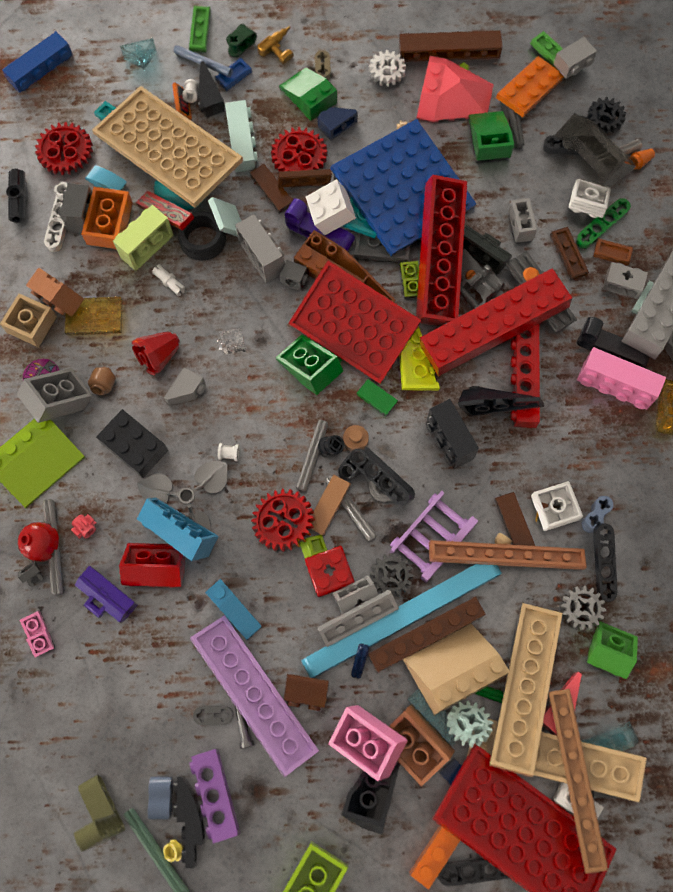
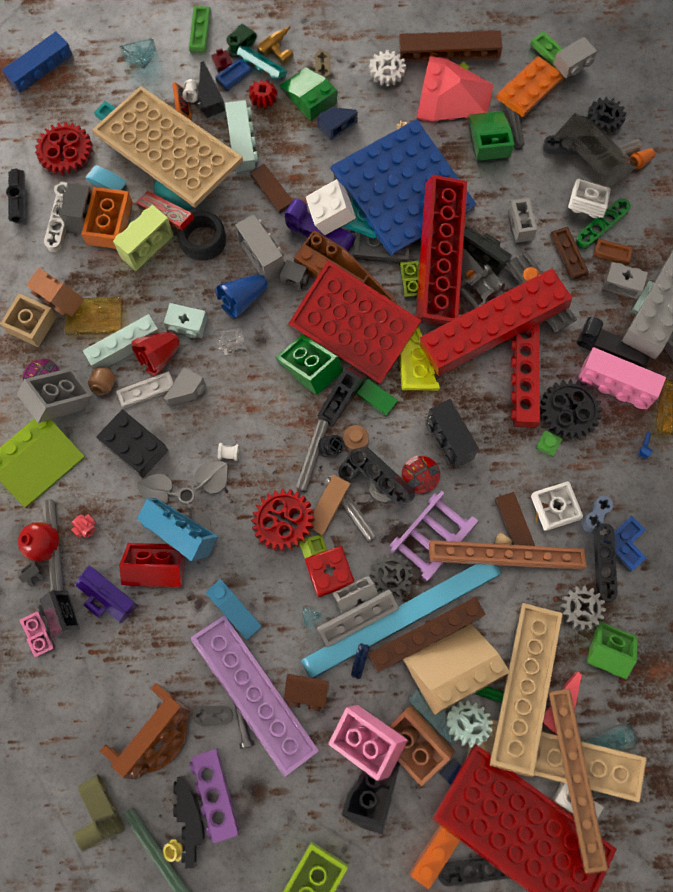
(58, 613): none -> black slope
(119, 344): none -> light aqua brick
(142, 748): none -> dark orange piece
(145, 390): none -> white tile
(160, 797): sand blue axle -> none
(169, 280): white pin -> none
(192, 319): none -> light aqua brick
(199, 58): sand blue piece -> none
(221, 60): none -> dark red tile
(225, 215): light aqua tile -> none
(240, 293): none -> blue cone
(261, 62): none -> teal plate
(263, 94): none -> red gear
(299, 152): red gear -> none
(304, 178): reddish brown tile -> none
(309, 616): none -> clear light blue tile
(341, 395): none -> black slope
(421, 474): none -> red dish
(486, 401): black wedge -> none
(549, 443): none -> bright green plate
(586, 406): none -> black gear
(624, 546): none -> blue plate
(645, 451): none -> blue hand

